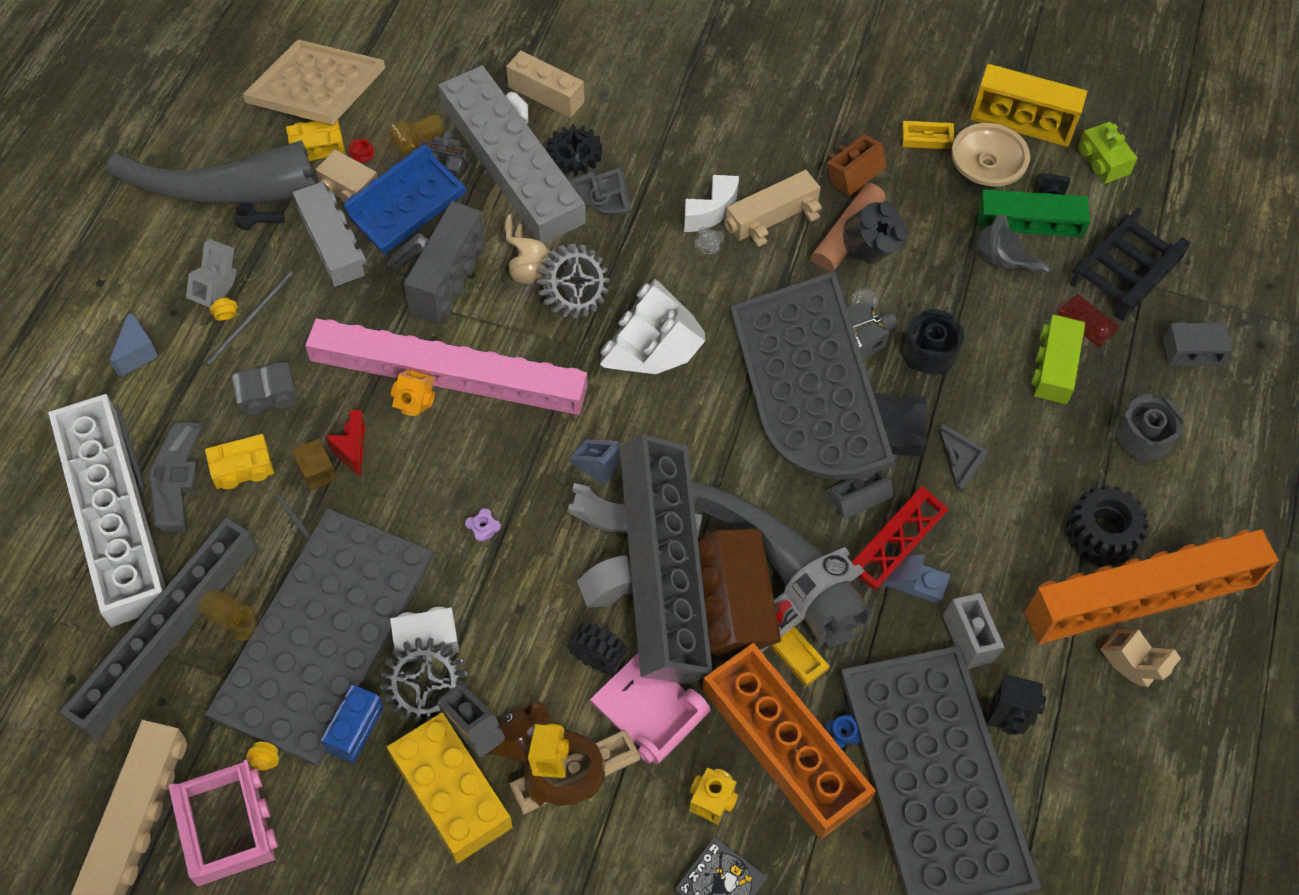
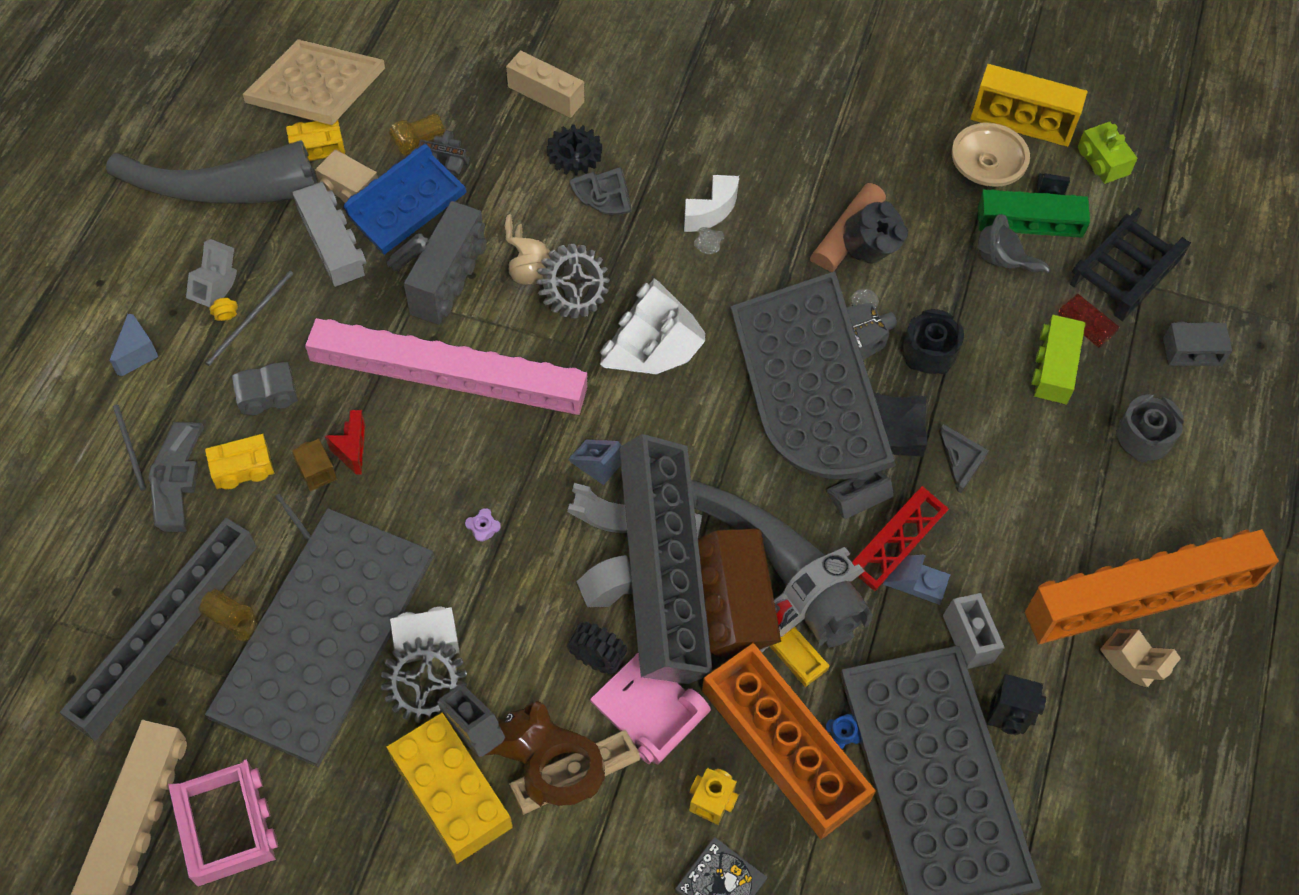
(107, 509): white brick -> none
(253, 216): black bar -> none
(263, 756): yellow plate -> none
(352, 724): blue brick -> none
(361, 150): red plate -> none
(413, 392): light orange brick -> none
(512, 154): light grey brick -> none
(519, 104): white arm -> none
(548, 751): yellow brick -> none
(773, 205): tan brick -> none
(856, 164): dark orange brick -> none
(928, 138): yellow tile -> none
(1115, 507): black tyre -> none

